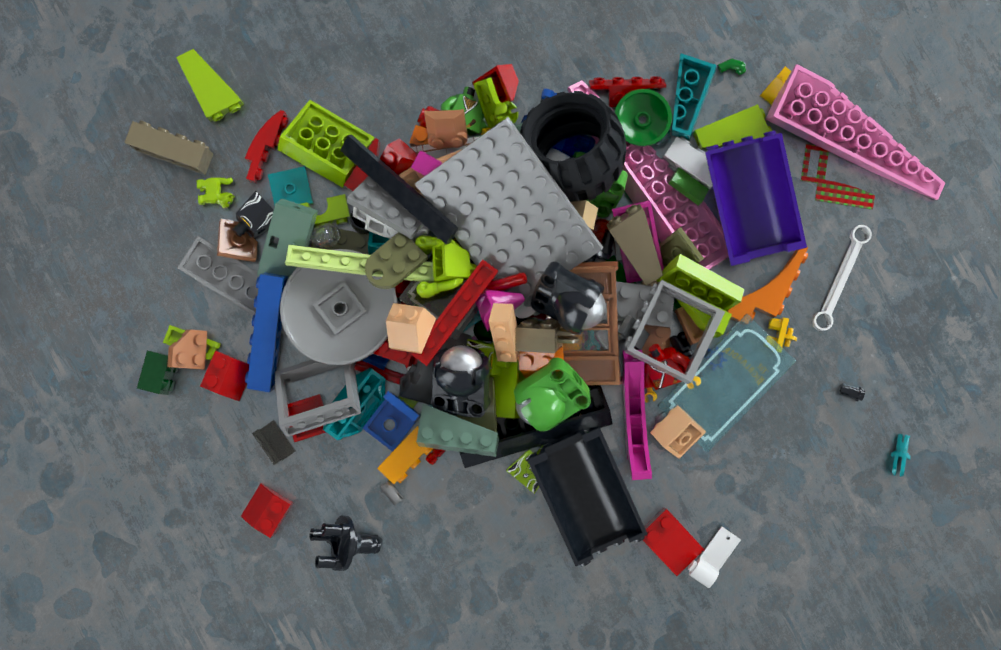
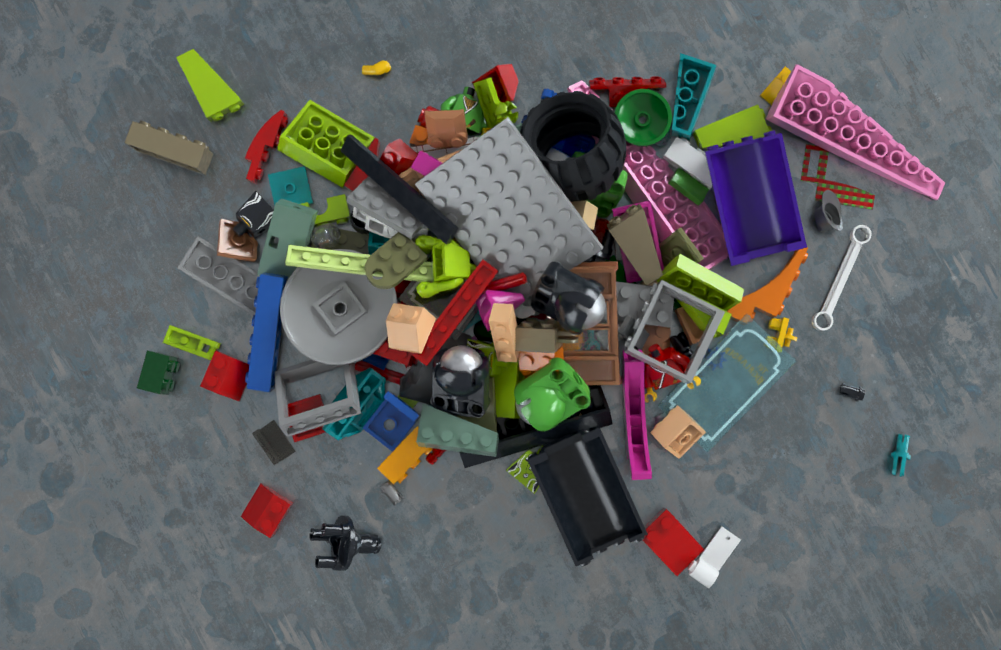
(188, 351): nougat plate -> none
(213, 192): lime animal -> none
(376, 69): none -> yellow arm
(734, 64): green arm -> none
(829, 214): none -> dark grey piece

